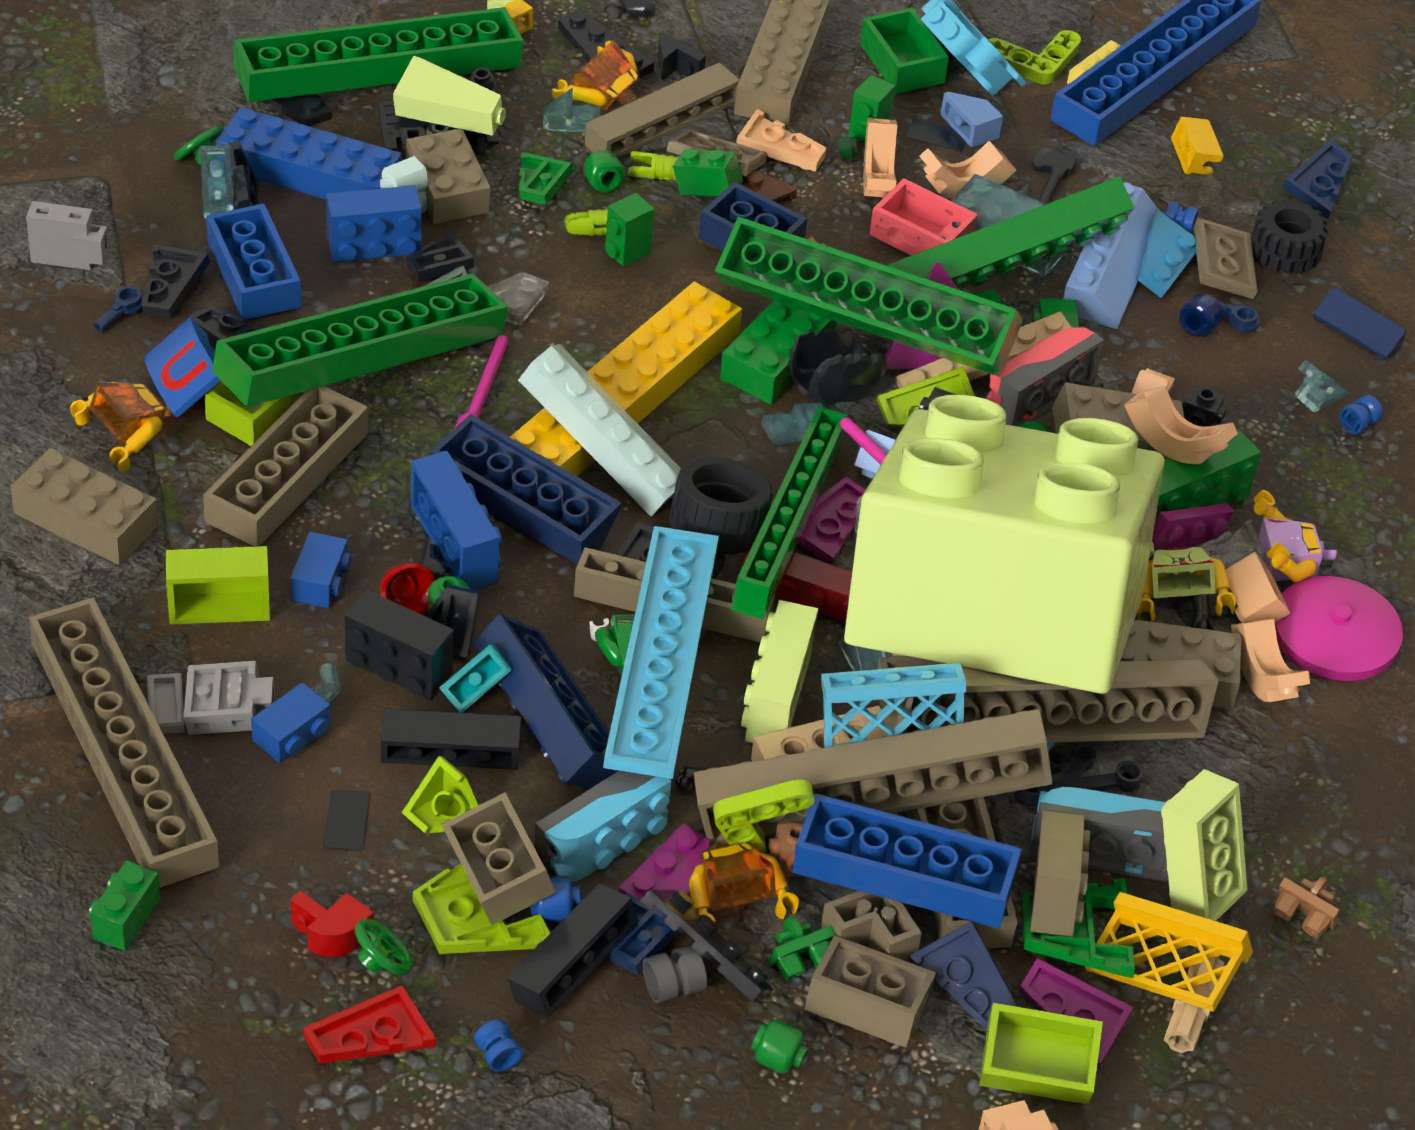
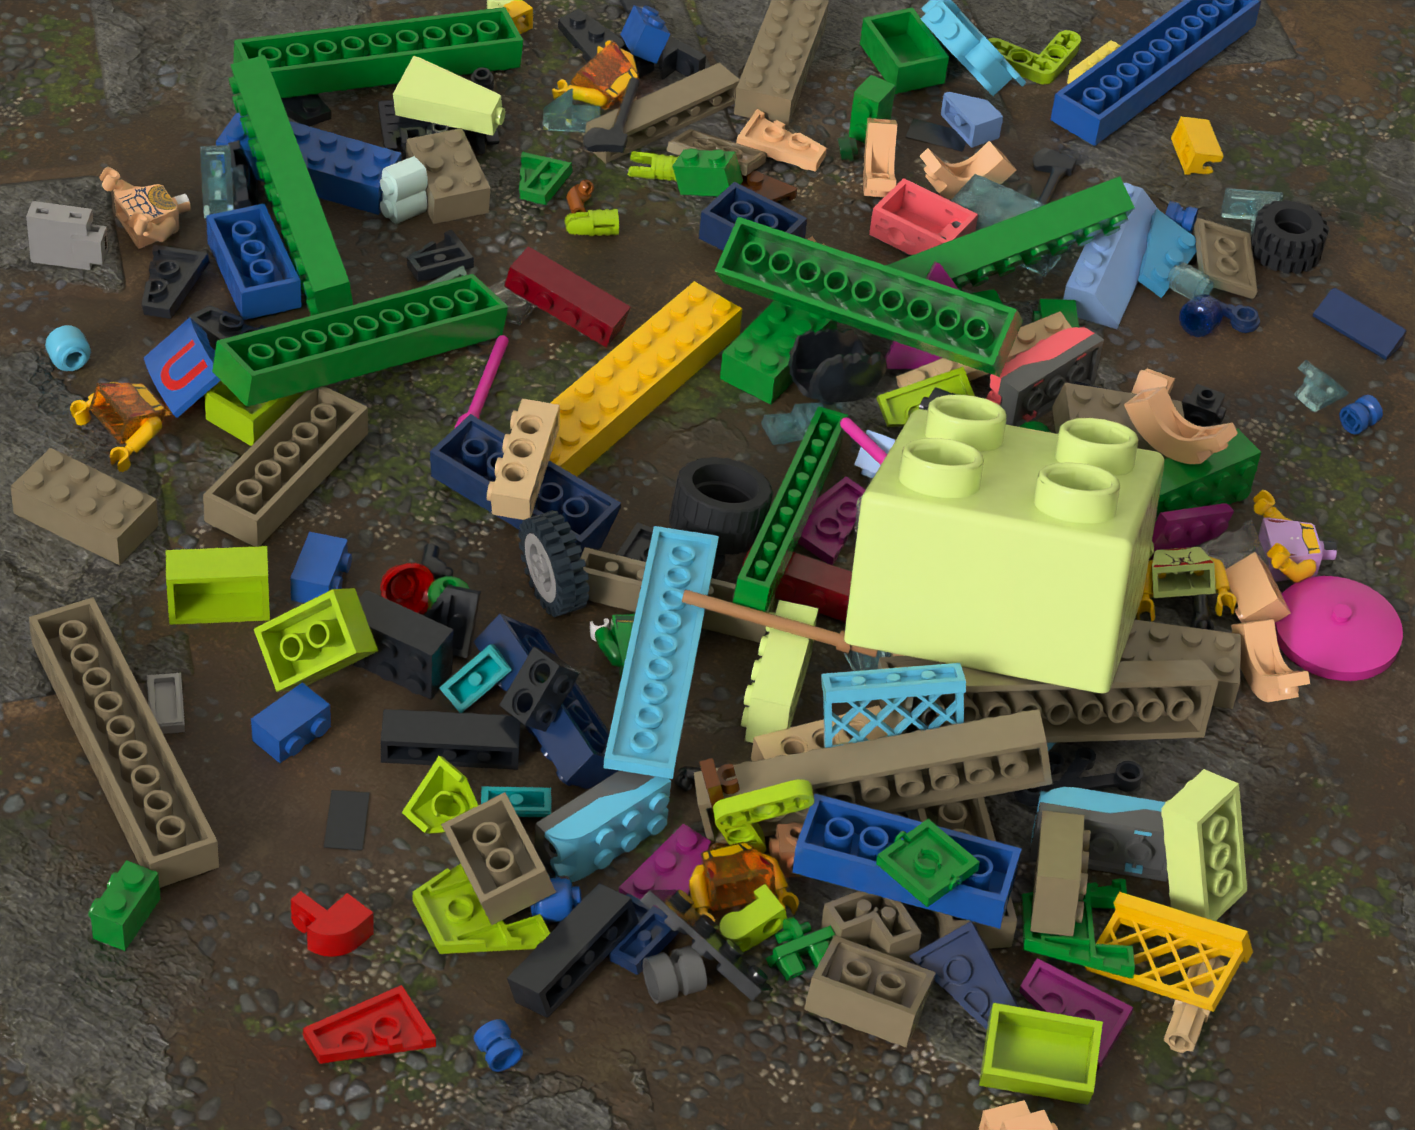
(68, 348): none -> medium azure head
(127, 301): dark blue plate -> none
(145, 211): none -> light nougat torso
(193, 146): green piece -> none
(225, 697): light grey piece -> none
(289, 187): none -> green brick
(315, 639): none -> lime brick
(330, 683): clear light blue arm -> none
(373, 223): blue brick -> none
(381, 948): green piece -> none
(455, 519): blue brick -> none
(524, 459): none -> tan brick
(525, 800): none -> teal slope
(539, 689): none -> black brick
(554, 563): none -> black wheel
(567, 296): none -> dark red brick
(579, 195): none -> dark orange arm
(602, 427): light aqua slope -> none
(604, 171): green head -> none
(615, 139): none -> black piece
(629, 229): green brick -> none
(645, 33): none -> blue brick
(716, 780): none -> reddish brown tile
(754, 921): none -> lime leg
(773, 621): none -> medium nougat bar
(779, 1046): green head -> none
(927, 862): none -> green plate
(1189, 281): none -> clear light blue brick
(1246, 203): none -> clear light blue slope
(1312, 901): medium nougat hips -> none
(1320, 177): dark blue wing -> none

